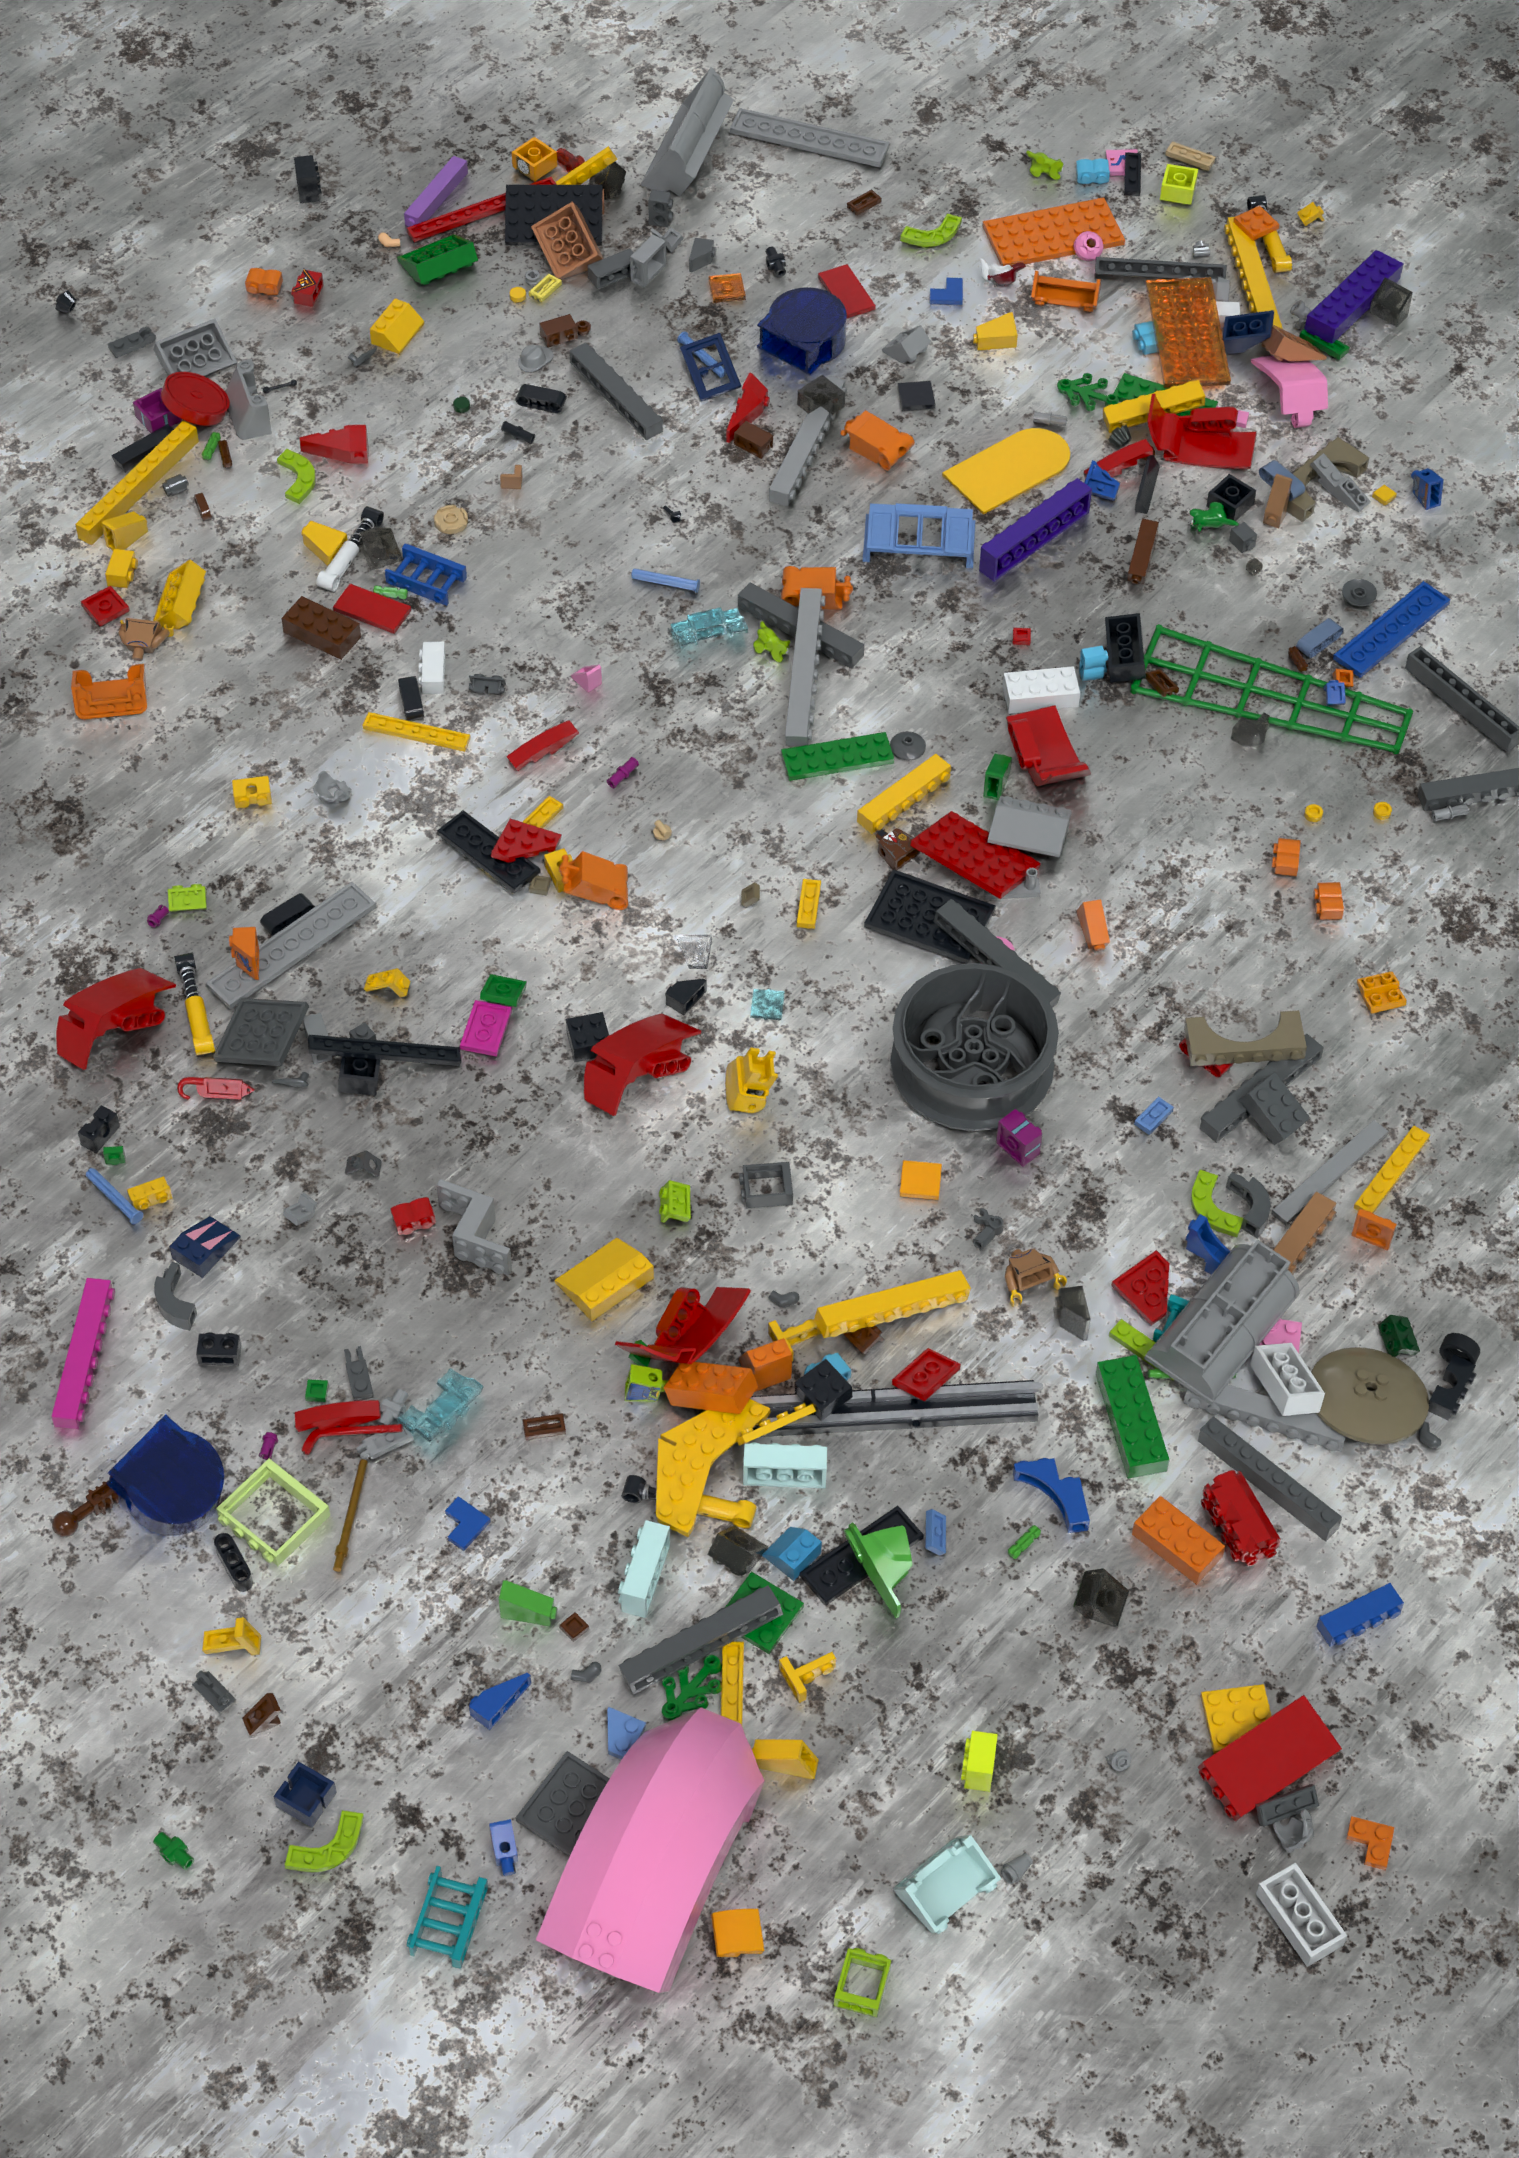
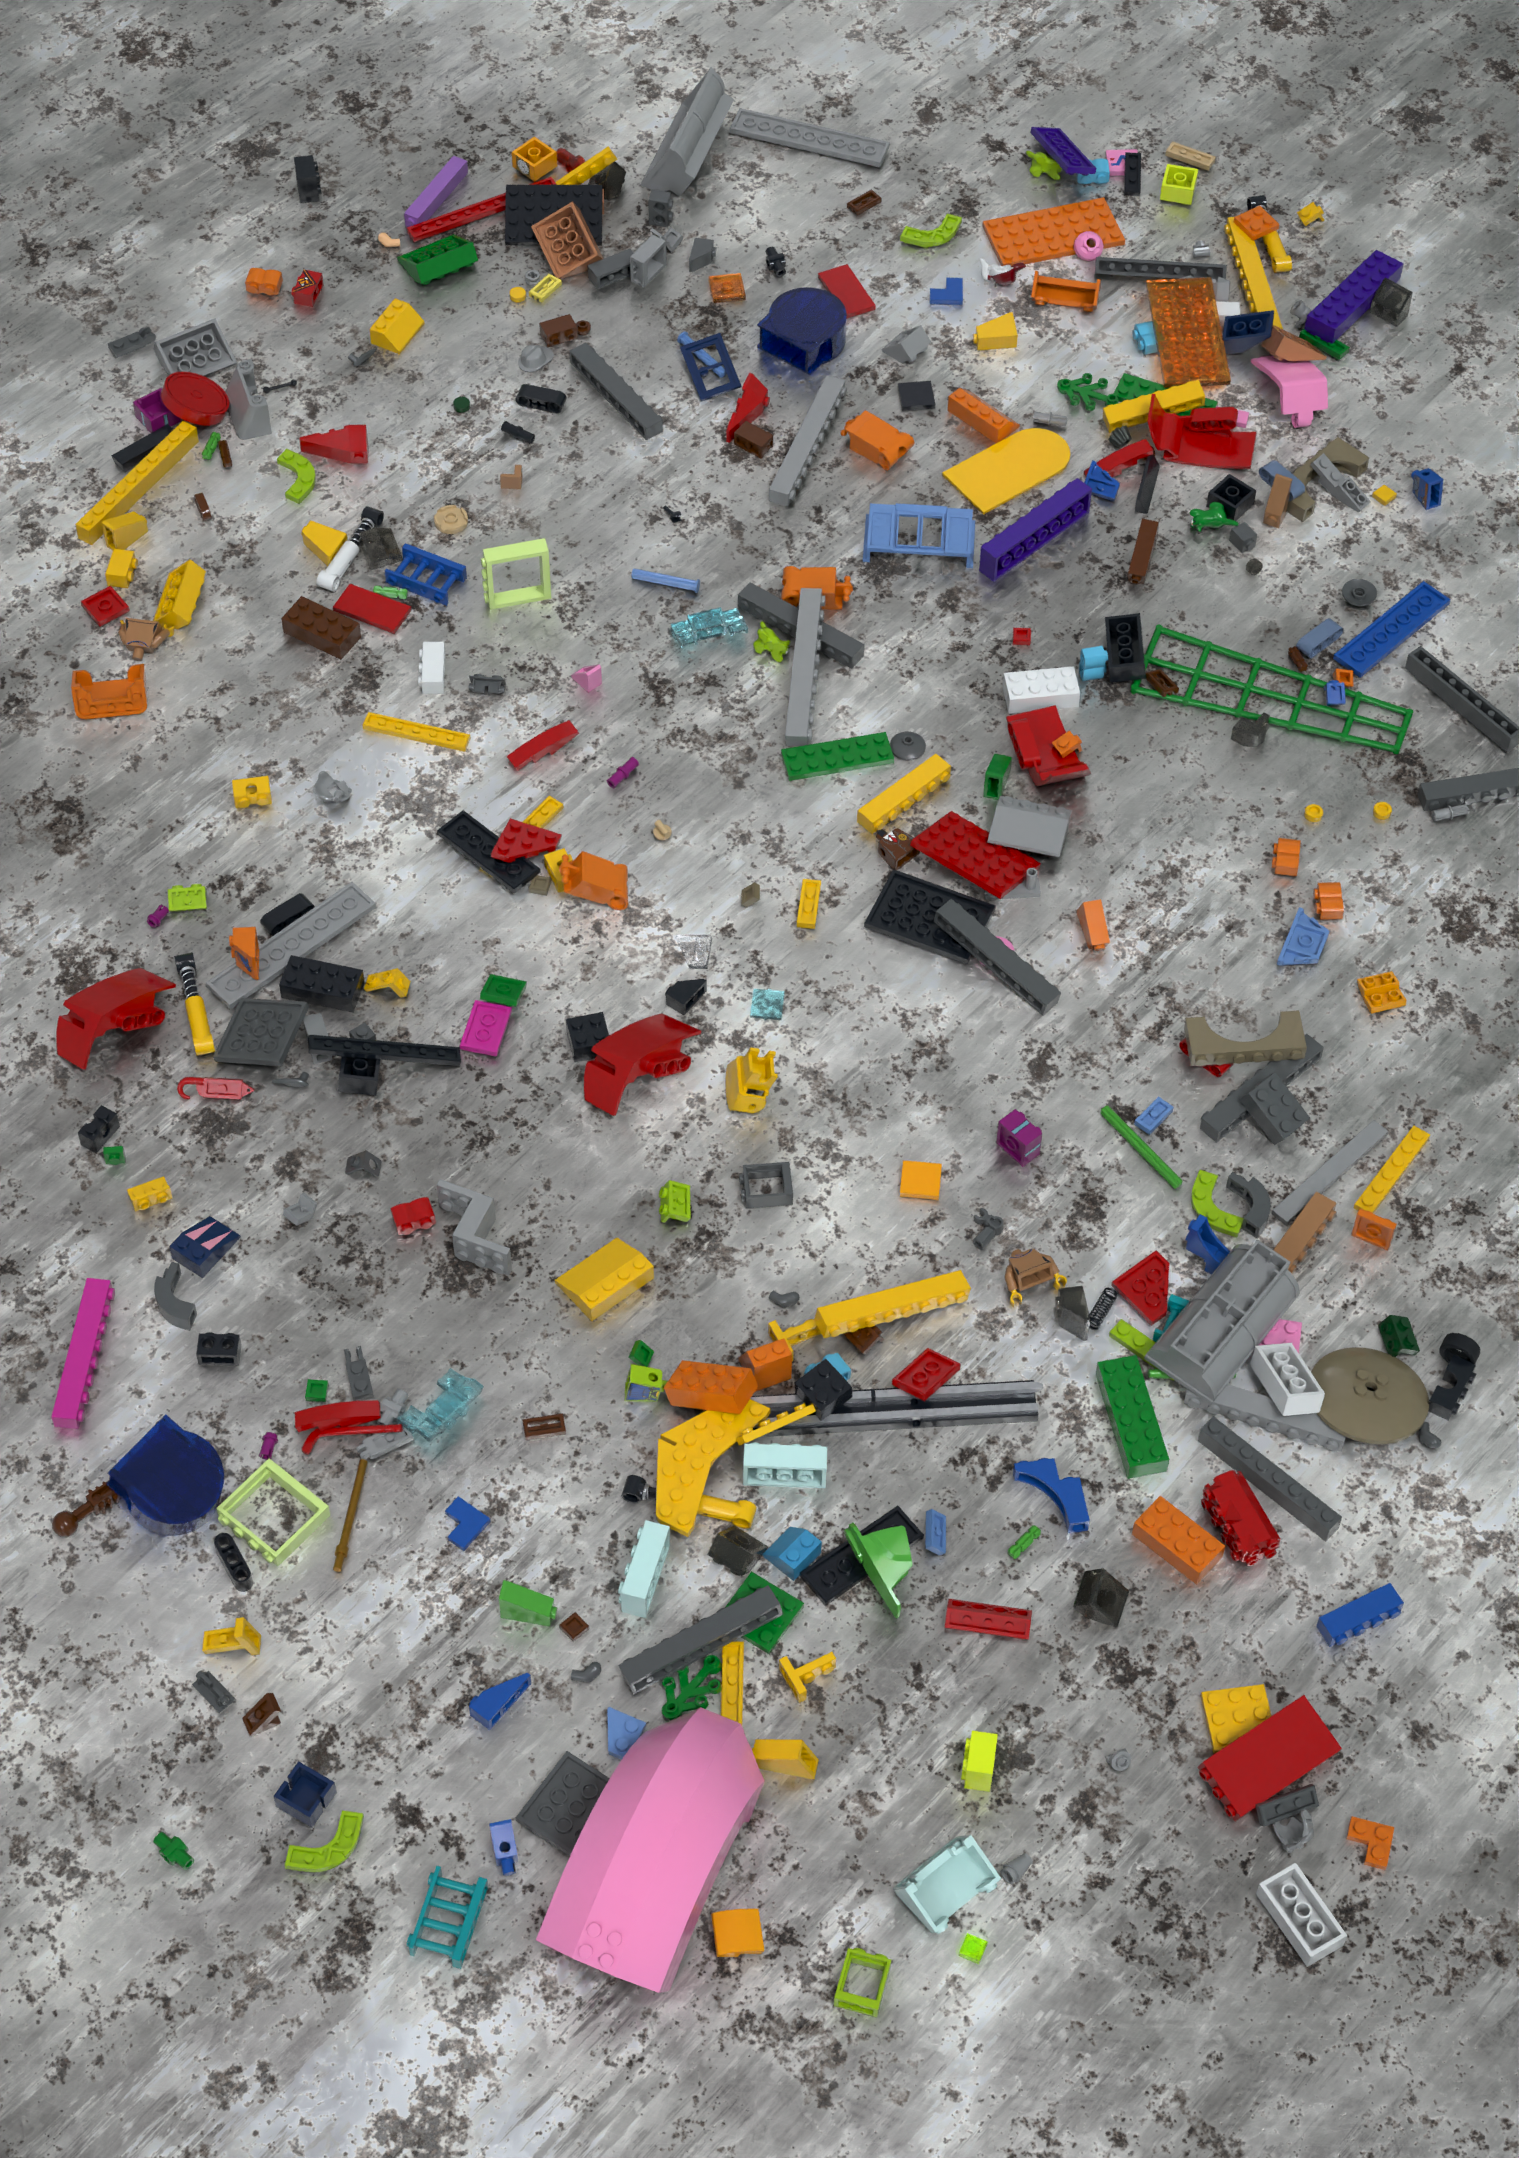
(65, 302): black piece -> none
(104, 1186): medium blue axle -> none
(175, 485): dark grey brick -> none
(322, 983): none -> black brick
(411, 698): black beam -> none
(511, 553): none -> yellowish green window
(689, 1327): red beam -> none
(821, 393): clear smoke brick -> none
(973, 1047): dark grey wheel -> none
(973, 1948): none -> clear neon green plate
(981, 415): none -> orange slope
(988, 1619): none -> red fence
(1063, 150): none -> dark purple plate
(1067, 743): none -> orange bracket
(1095, 1306): none -> black piece
(1162, 1168): none -> bright green axle
(1303, 941): none -> medium blue wing

